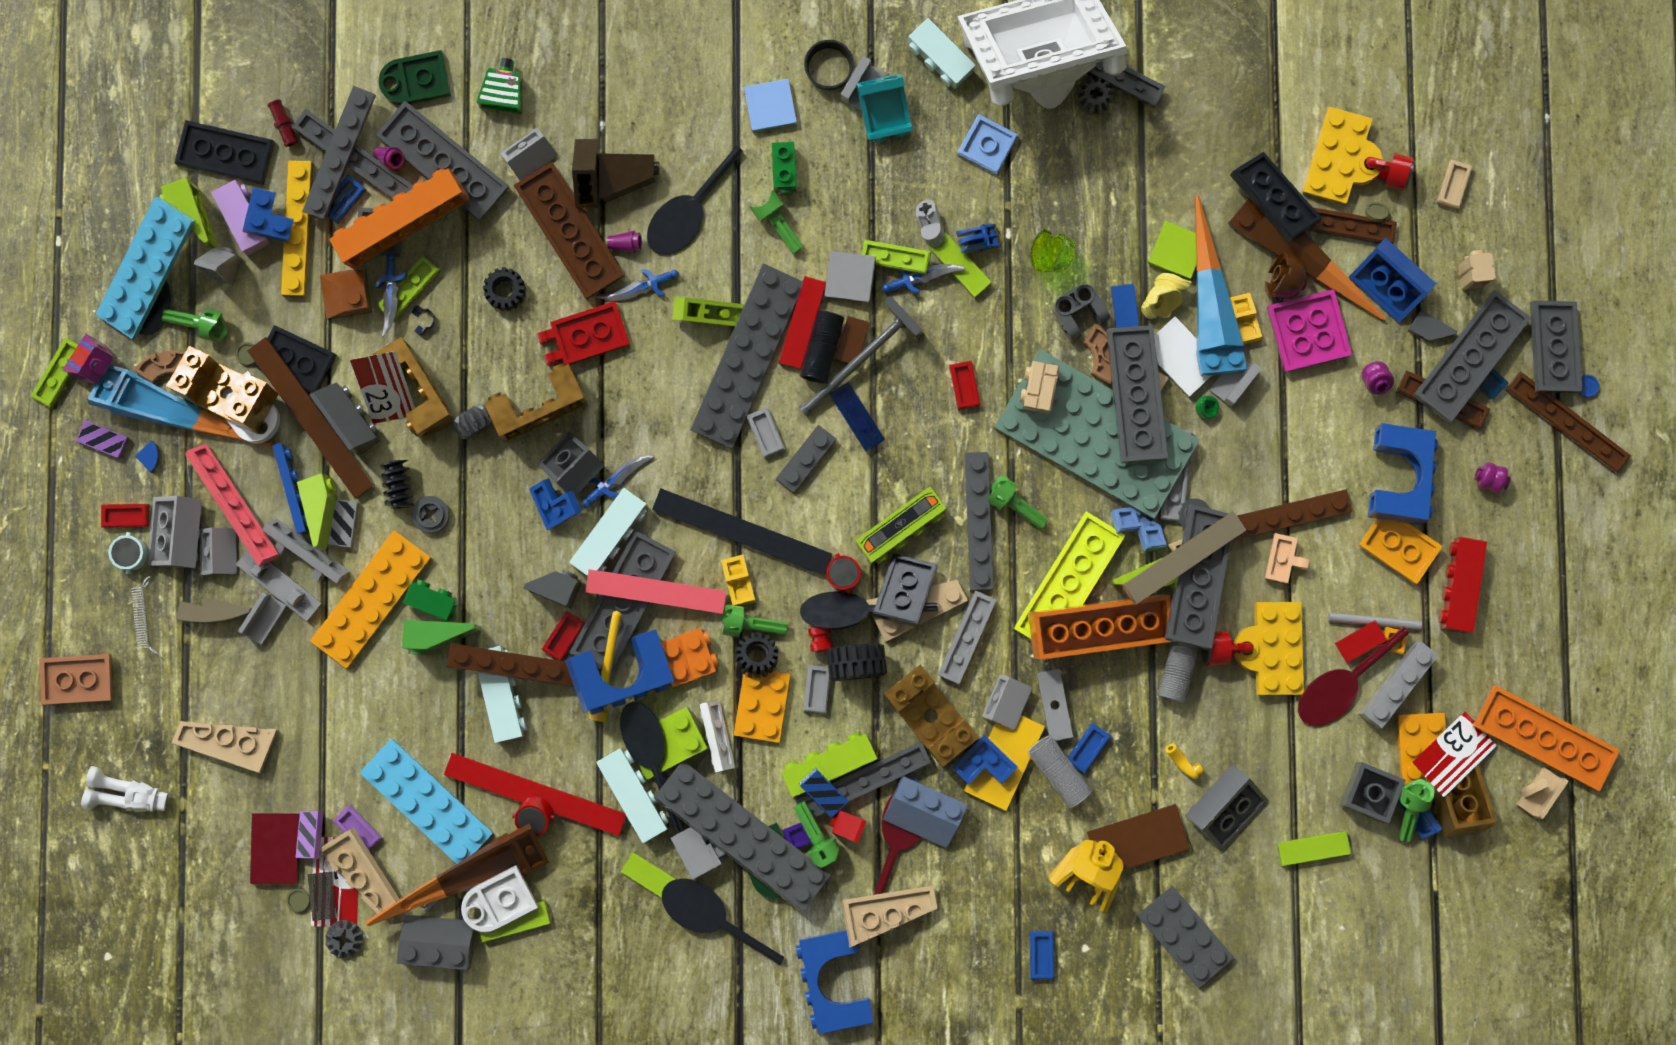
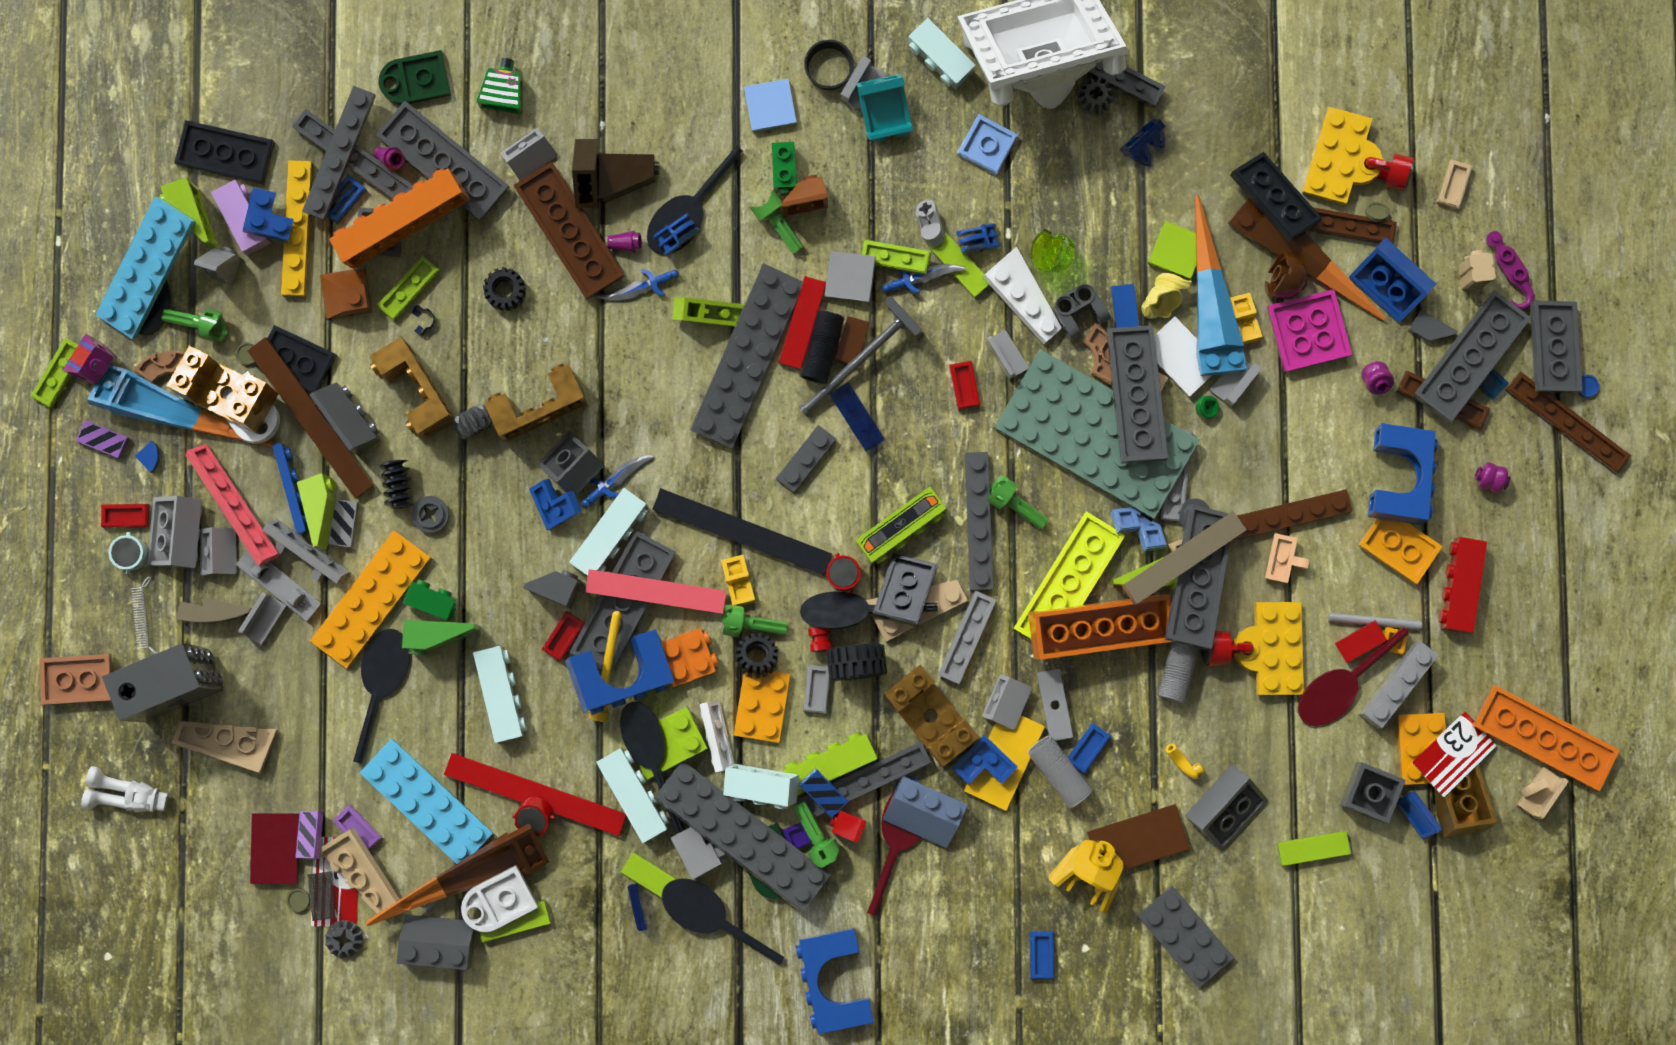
(163, 683): none -> dark grey gear
(282, 123): dark red pin -> none
(382, 673): none -> black piece
(383, 386): sticker -> none
(389, 296): piece -> none
(508, 665): reddish brown plate -> none
(585, 335): red tile -> none
(637, 906): none -> clear blue tile
(676, 234): none -> blue arm
(761, 786): none -> light aqua brick
(765, 432): light grey tile -> none
(806, 197): none -> dark orange slope
(879, 913): tan wing -> none
(1007, 355): none -> light grey panel
(1022, 294): none -> white wing
(1040, 388): tan brick -> none
(1137, 145): none -> clear blue tile
(1415, 802): bright green piece -> none
(1511, 267): none -> magenta piece

